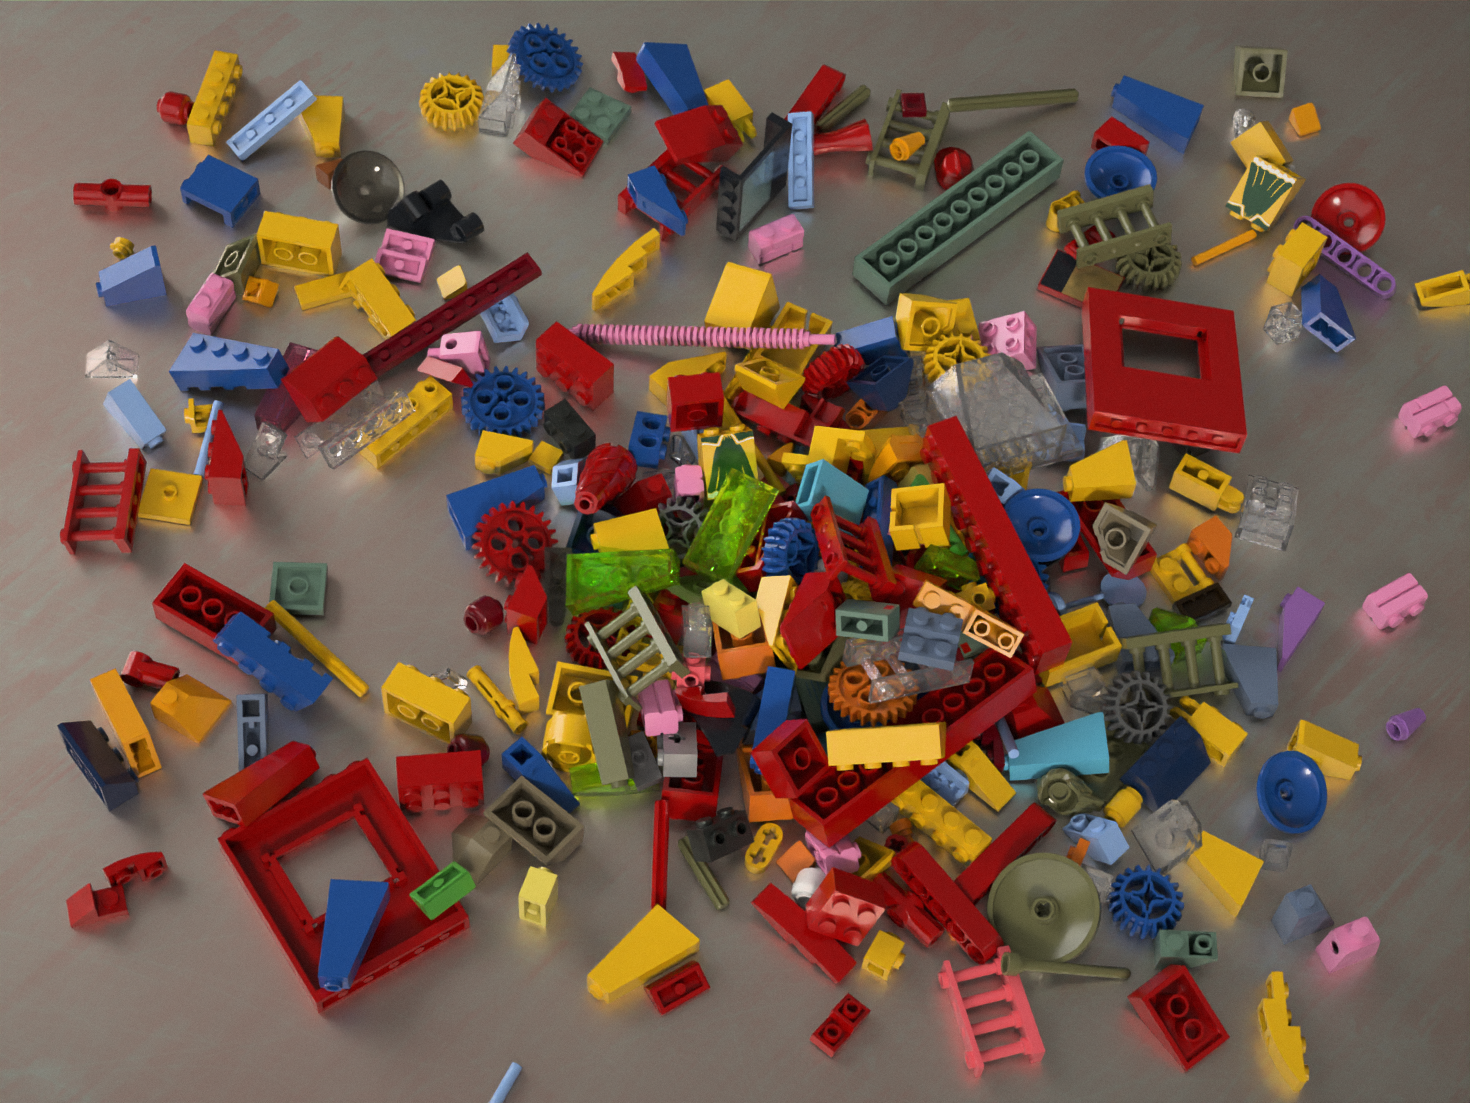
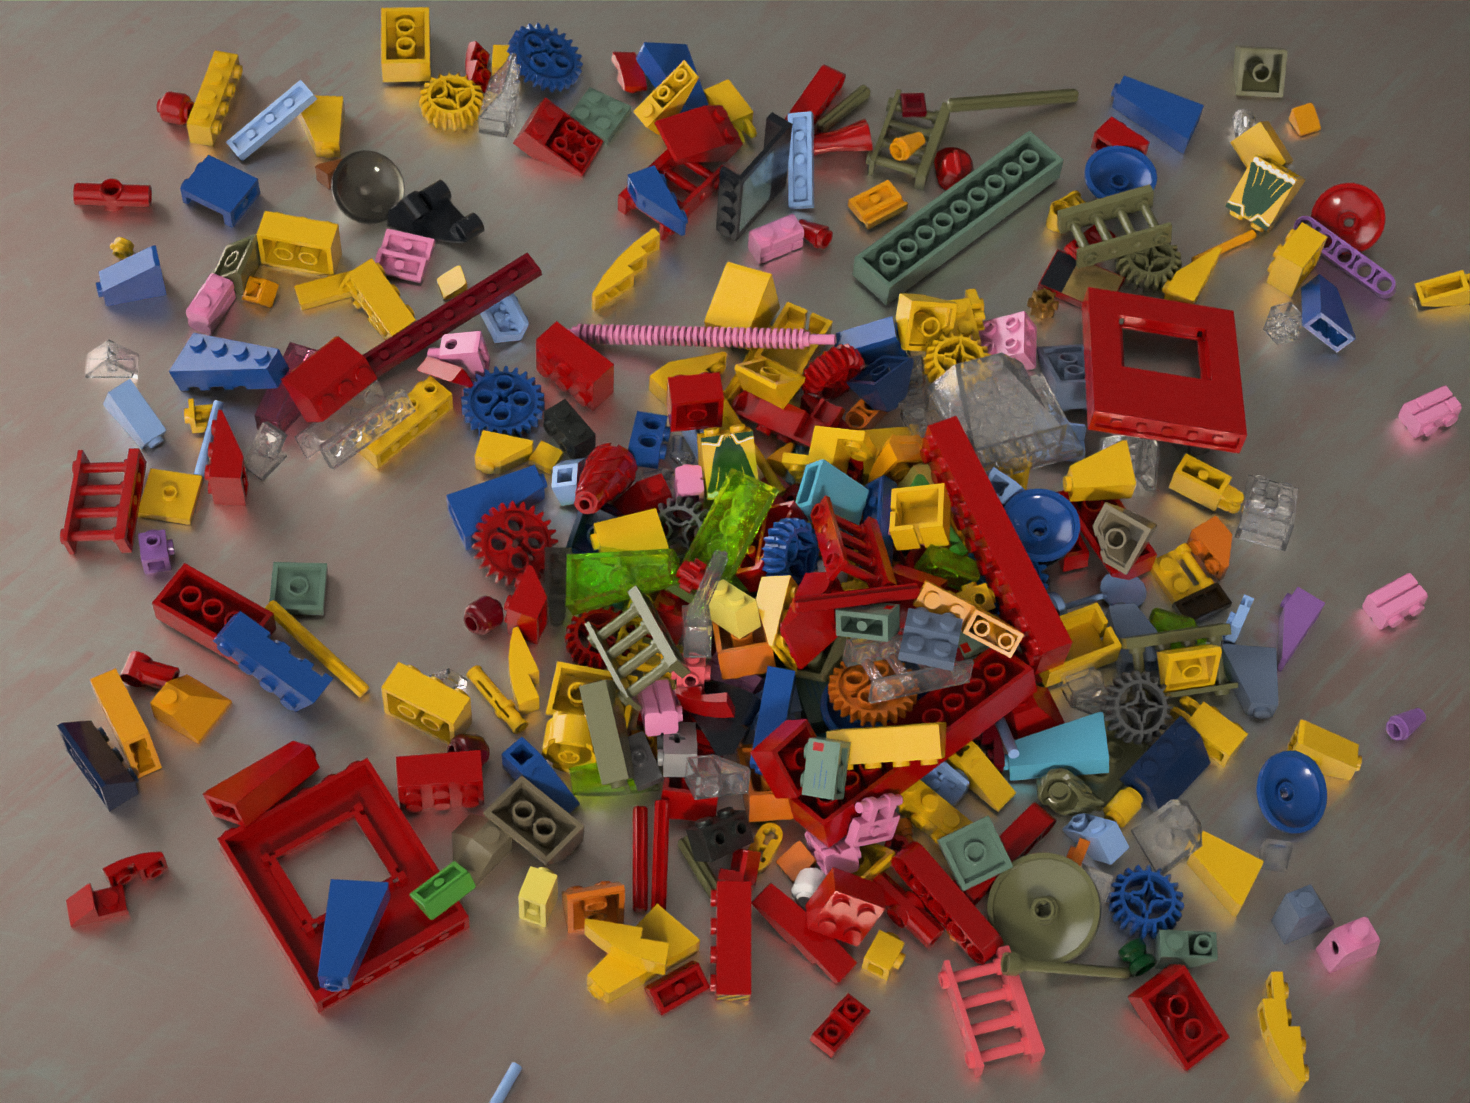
(155, 551): none -> medium lavender brick
(252, 728): sand blue slope -> none
(405, 44): none -> yellow brick
(476, 65): none -> red slope
(599, 902): none -> orange slope
(627, 945): none -> yellow slope
(640, 858): none -> red axle
(667, 97): none -> yellow slope
(691, 574): none -> red gear
(706, 588): none -> clear axle
(715, 777): none -> clear slope
(733, 941): none -> red brick
(743, 867): none -> red panel
(816, 234): none -> red cone
(825, 768): none -> sand green brick
(855, 597): none -> red axle
(874, 826): none -> bright pink plate
(877, 204): none -> light orange plate
(974, 853): none -> sand green plate
(977, 307): none -> yellow plate
(1043, 304): none -> pearl gold gear
(1137, 956): none -> dark green wheel
(1189, 667): none -> yellow slope
(1190, 280): none -> yellow slope

